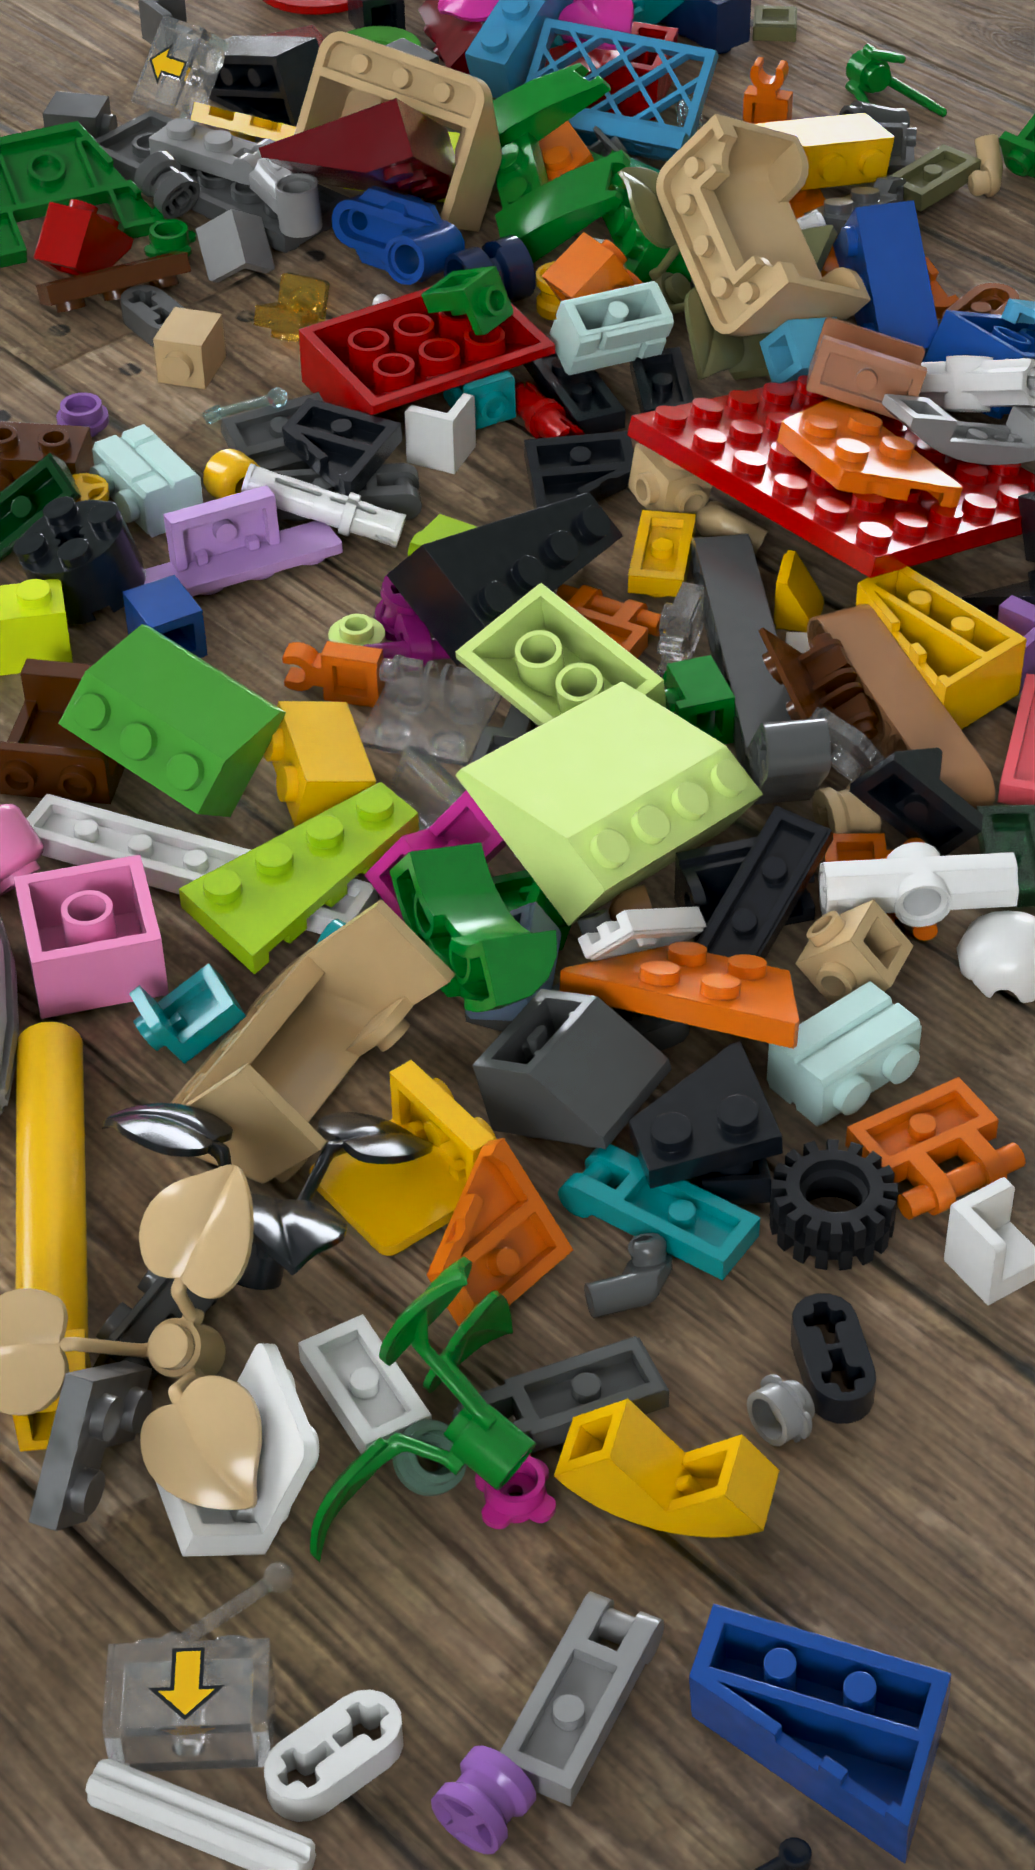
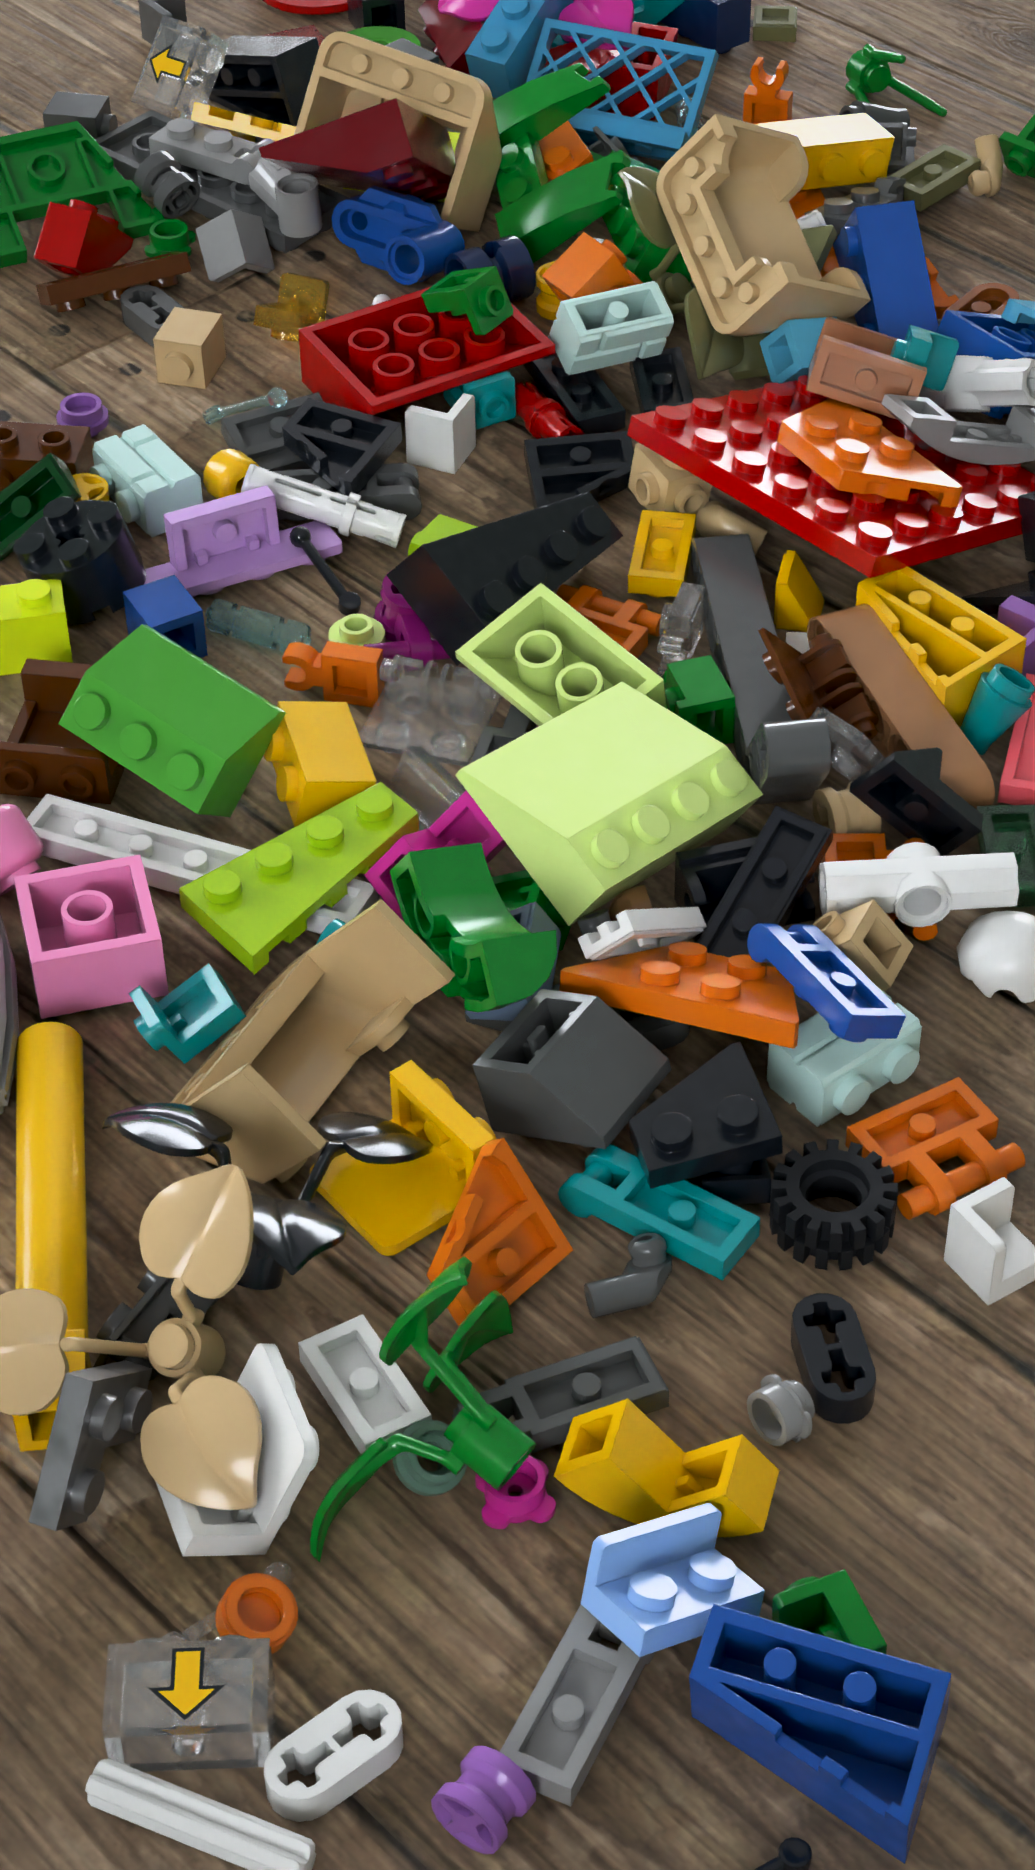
(255, 625): none -> clear light blue axle
(258, 1608): none -> orange tile
(349, 601): none -> black hinge
(662, 1578): none -> light blue bracket
(827, 981): none -> blue plate
(830, 1609): none -> green bracket
(930, 351): none -> teal bracket
(996, 705): none -> teal cone

